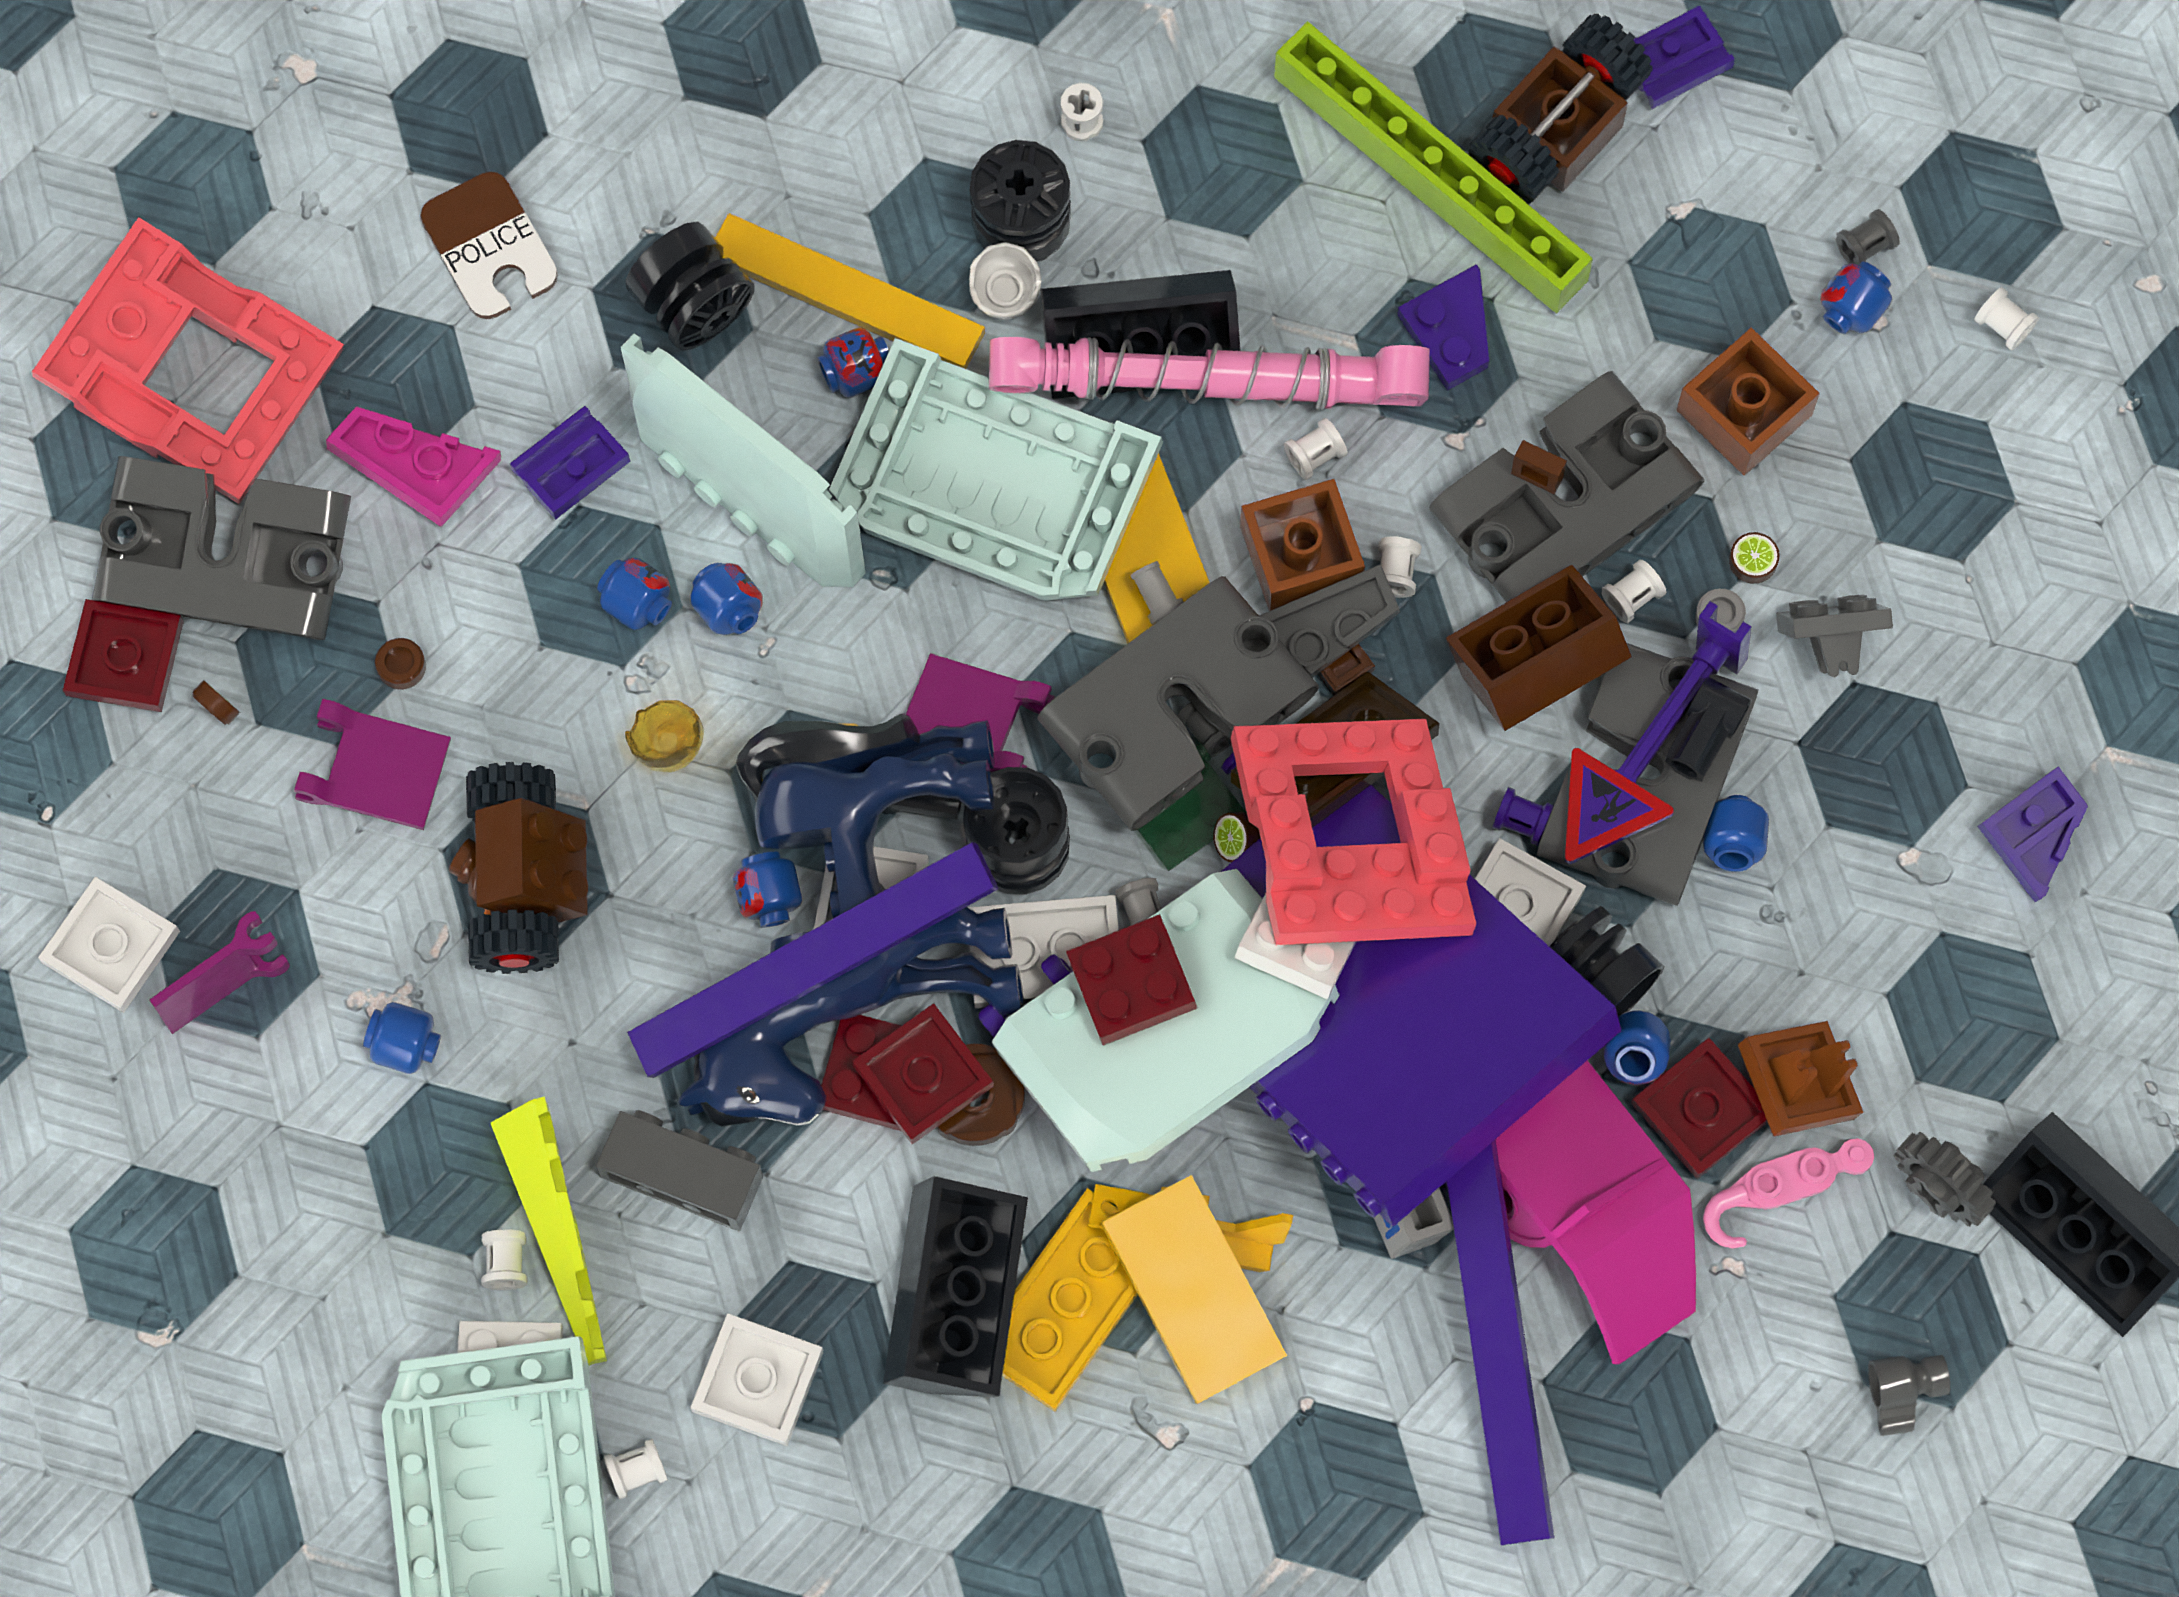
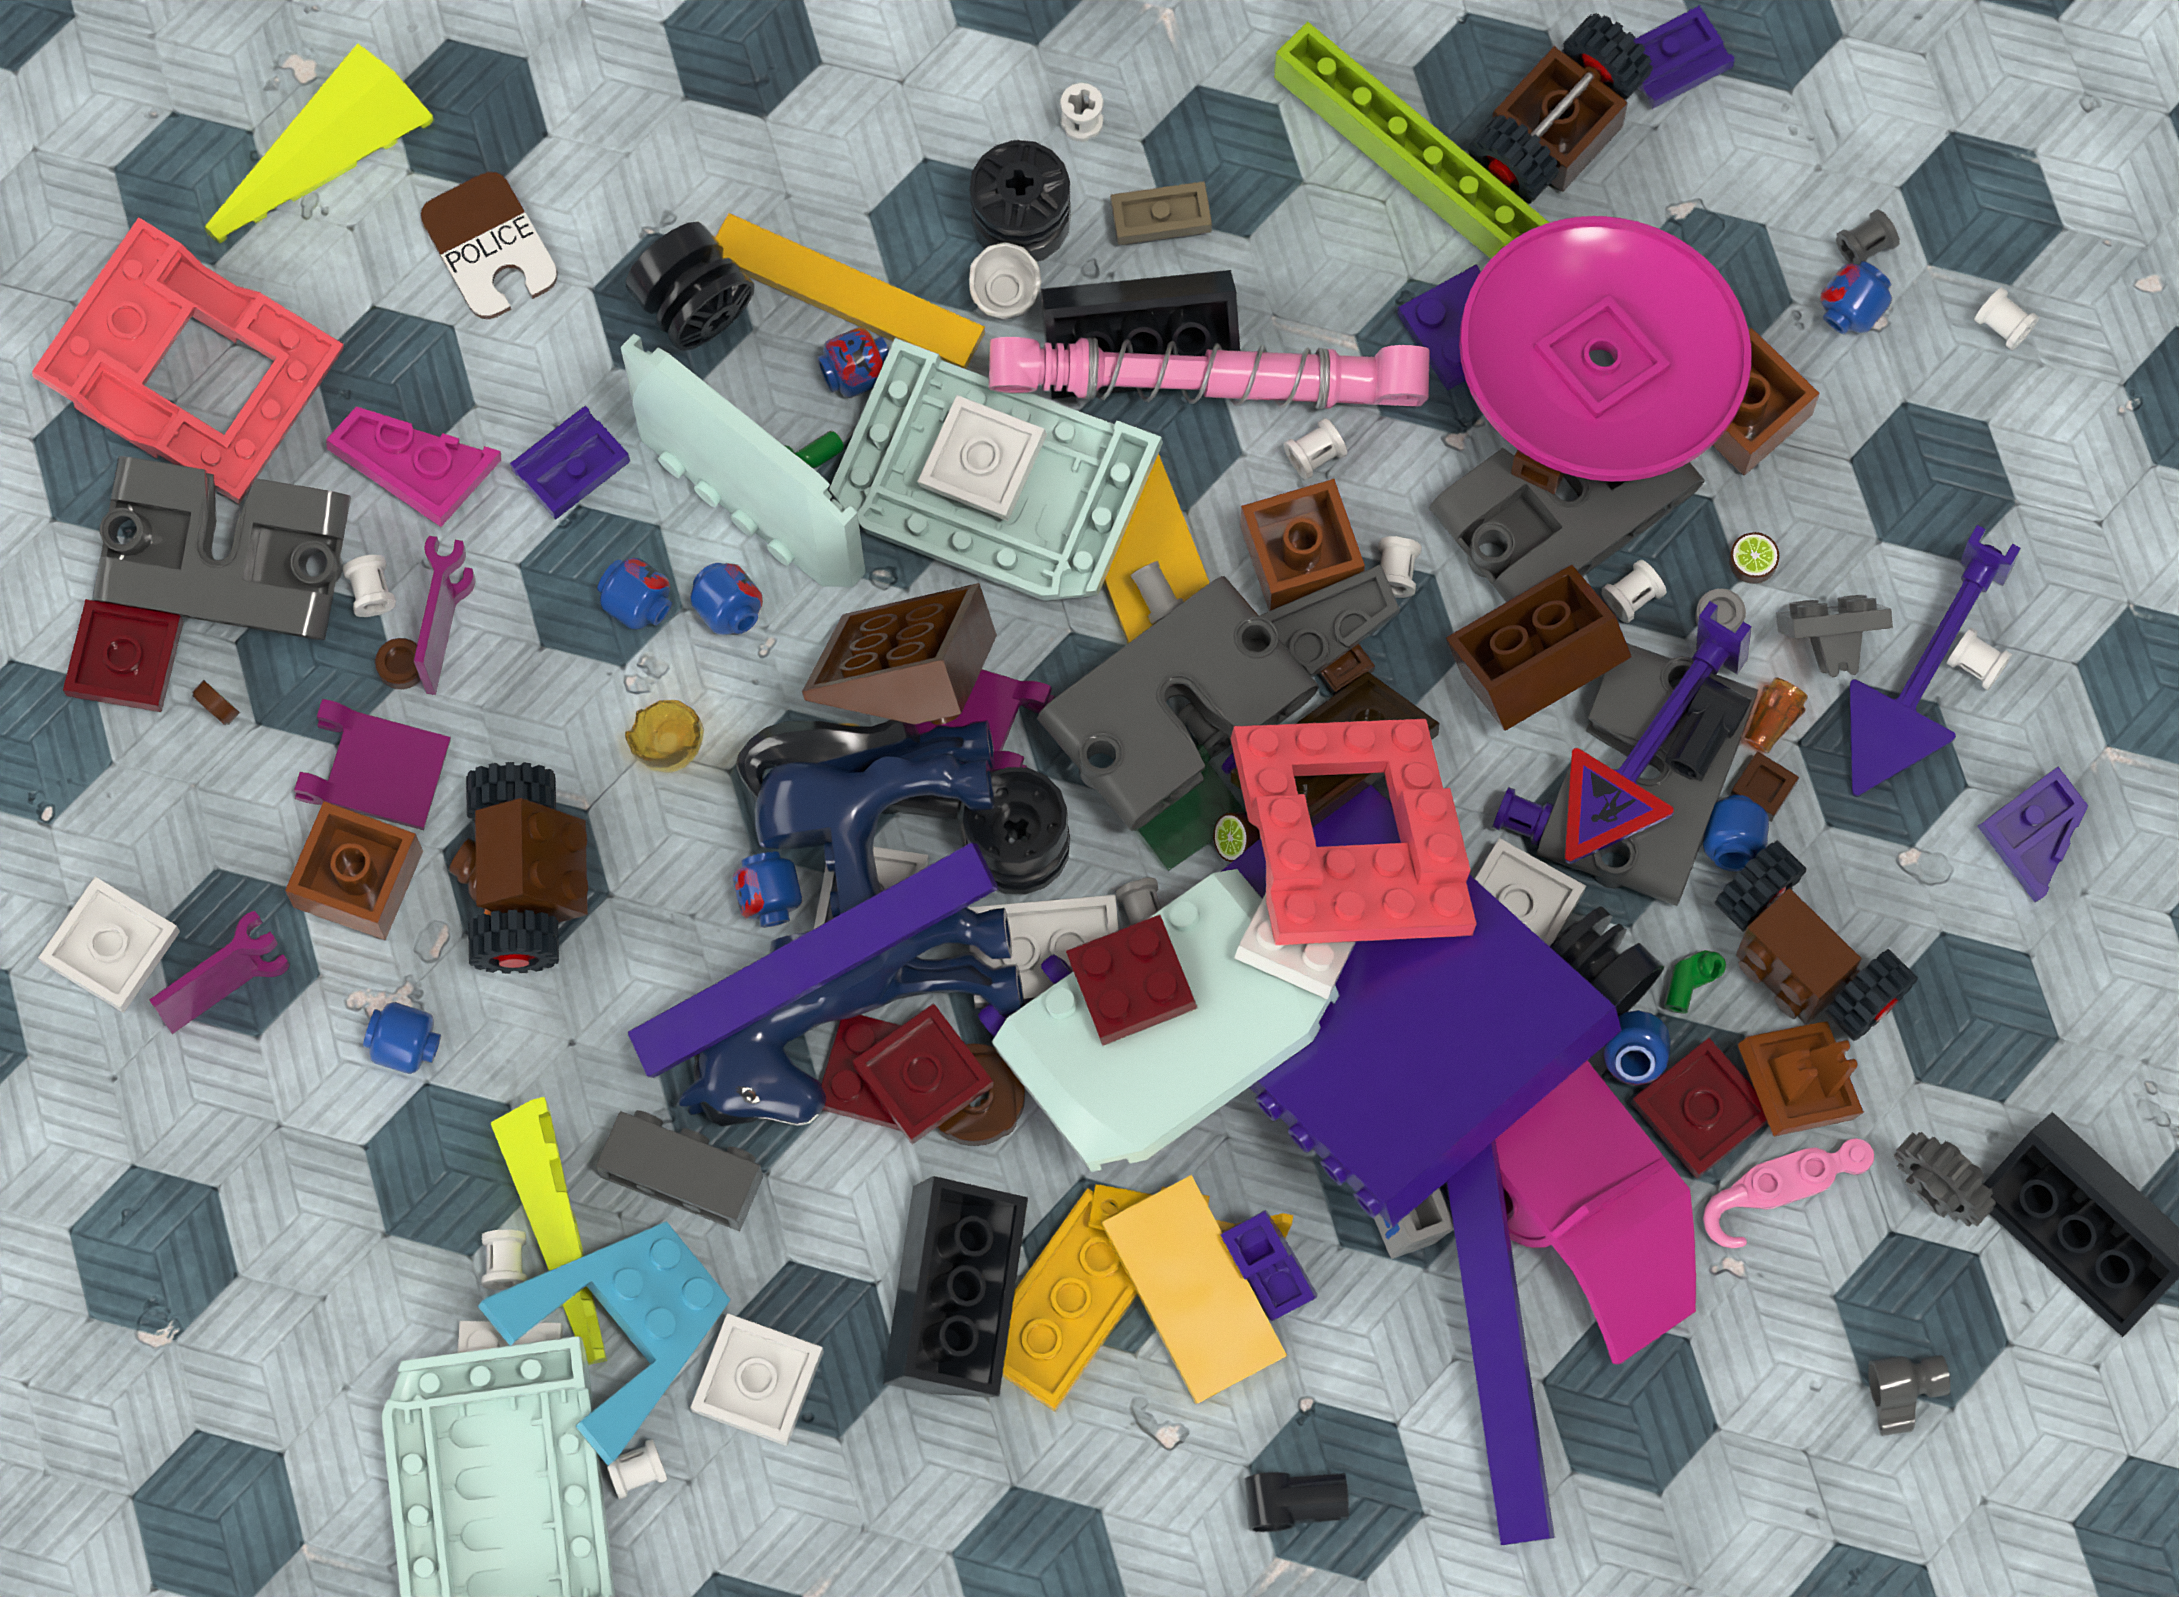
(345, 120): none -> neon yellow wedge
(354, 870): none -> dark orange brick
(369, 585): none -> white bush
(440, 610): none -> magenta flag
(653, 1294): none -> medium azure wing
(820, 450): none -> green arm
(906, 657): none -> reddish brown slope
(982, 457): none -> white plate
(1161, 213): none -> dark tan plate
(1269, 1265): none -> dark purple slope
(1282, 1501): none -> black piece
(1619, 290): none -> dark pink dish
(1691, 974): none -> green arm
(1766, 784): none -> reddish brown tile
(1775, 713): none -> clear orange cone
(1801, 954): none -> brick
(1890, 732): none -> dark purple piece
(1979, 658): none -> white bush

